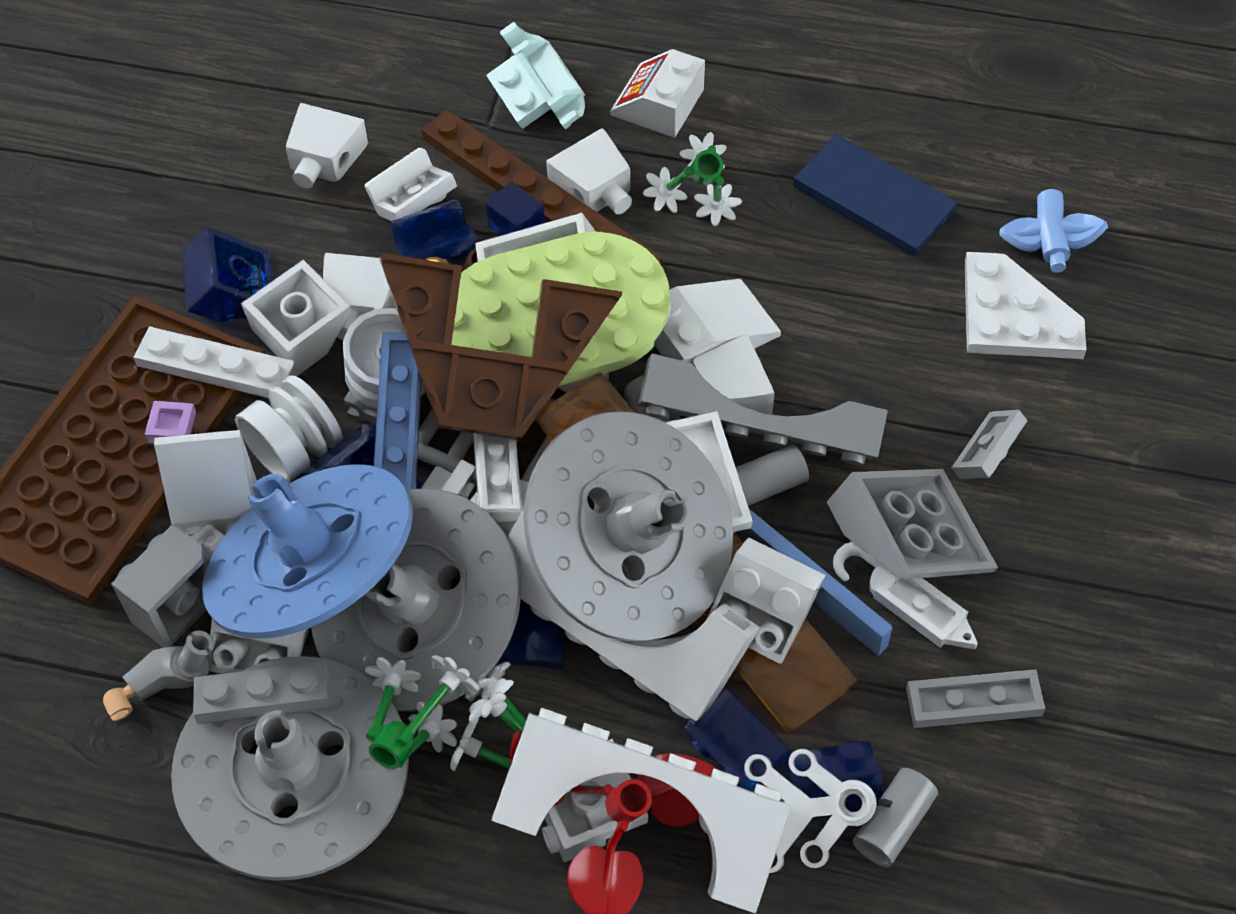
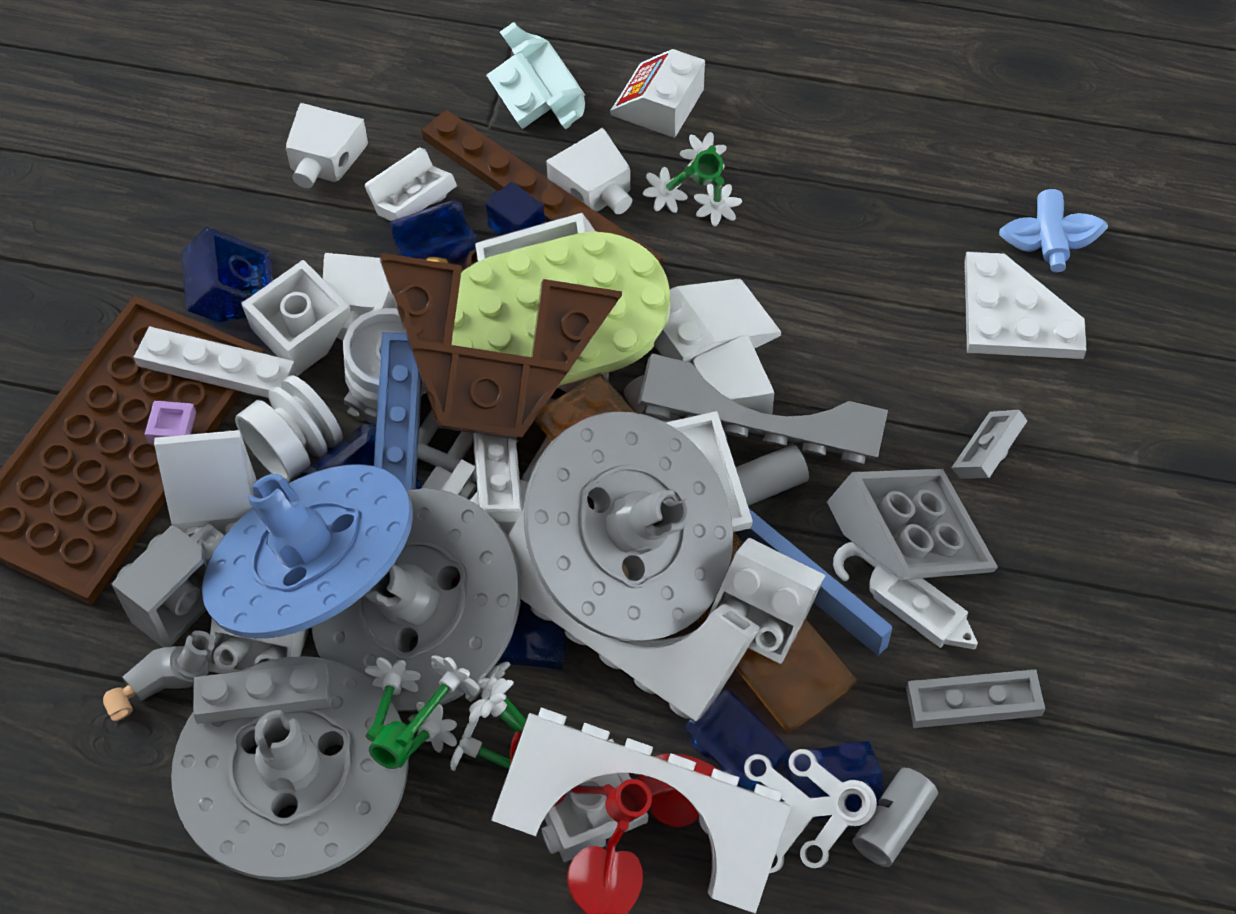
(875, 194): dark blue tile -> none

